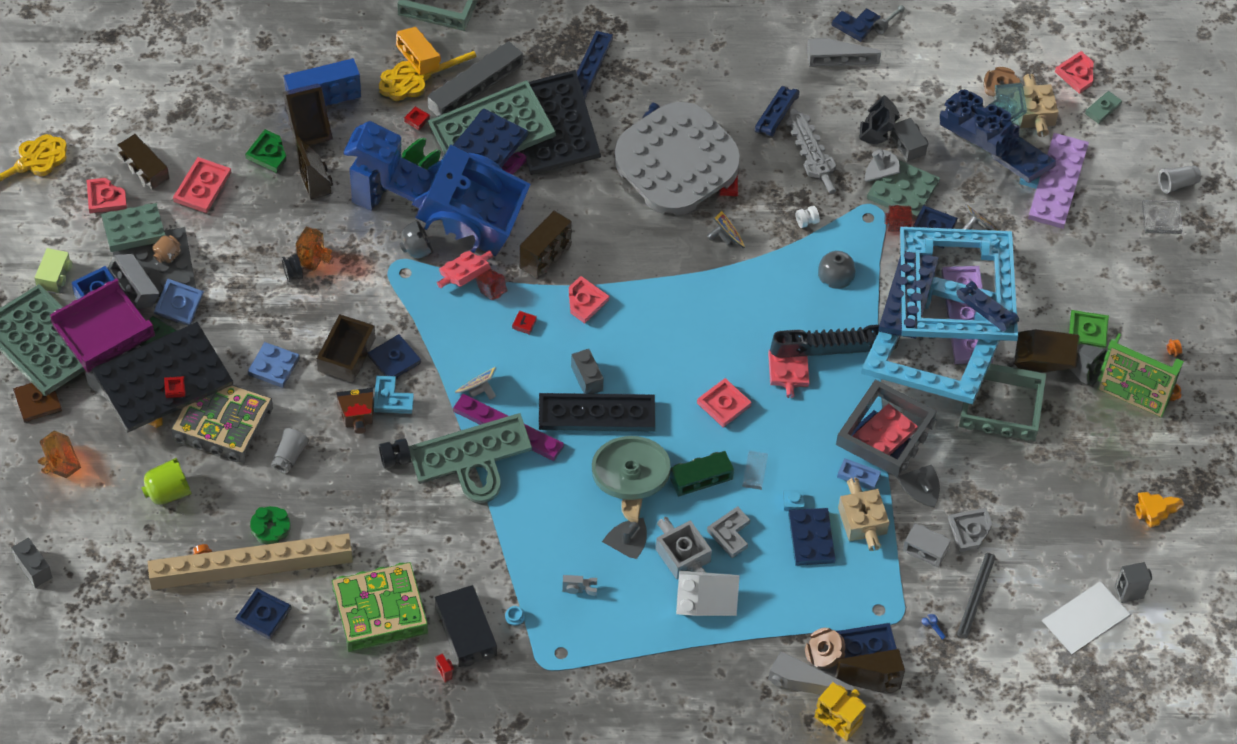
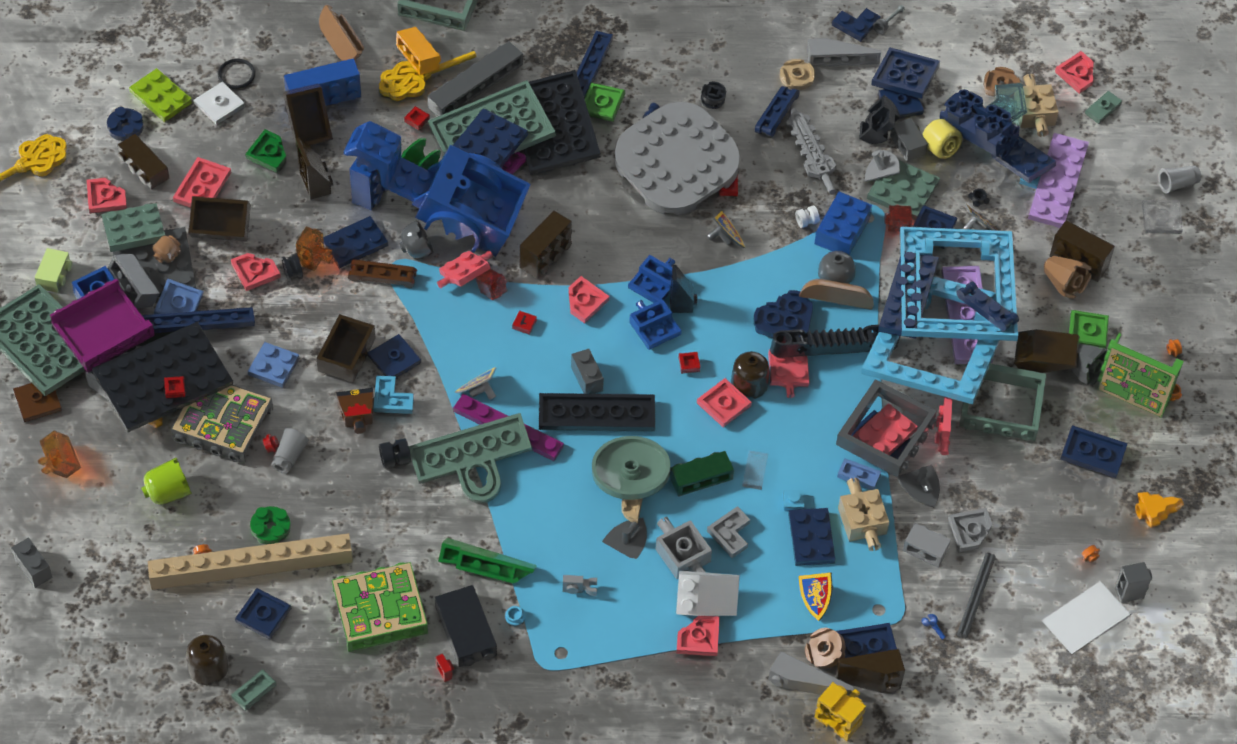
(124, 115): none -> dark blue plate
(160, 95): none -> lime plate
(206, 659): none -> dark brown cylinder
(207, 319): none -> dark blue plate
(219, 103): none -> white plate
(219, 218): none -> dark brown piece
(237, 60): none -> black tyre
(254, 271): none -> coral plate
(254, 690): none -> sand green plate
(271, 443): none -> red plate
(340, 34): none -> medium nougat brick
(355, 241): none -> dark blue plate
(382, 273): none -> reddish brown plate
(484, 561): none -> green wedge
(603, 101): none -> bright green plate
(653, 279): none -> blue plate
(654, 323): none -> blue plate
(681, 293): none -> black slope
(689, 362): none -> red plate
(699, 637): none -> coral plate
(713, 94): none -> black wheel
(750, 374): none -> dark brown cylinder
(787, 313): none -> dark blue plate
(797, 82): none -> tan tile
(816, 593): none -> shield
(837, 293): none -> medium nougat brick
(843, 223): none -> blue brick
(905, 73): none -> dark blue plate
(906, 105): none -> dark blue plate
(942, 138): none -> light yellow head
(944, 426): none -> coral plate
(978, 193): none -> black plate
(1067, 275): none -> medium nougat cone
(1083, 246): none -> dark brown brick
(1091, 553): none -> orange plate
(1093, 451): none -> dark blue plate

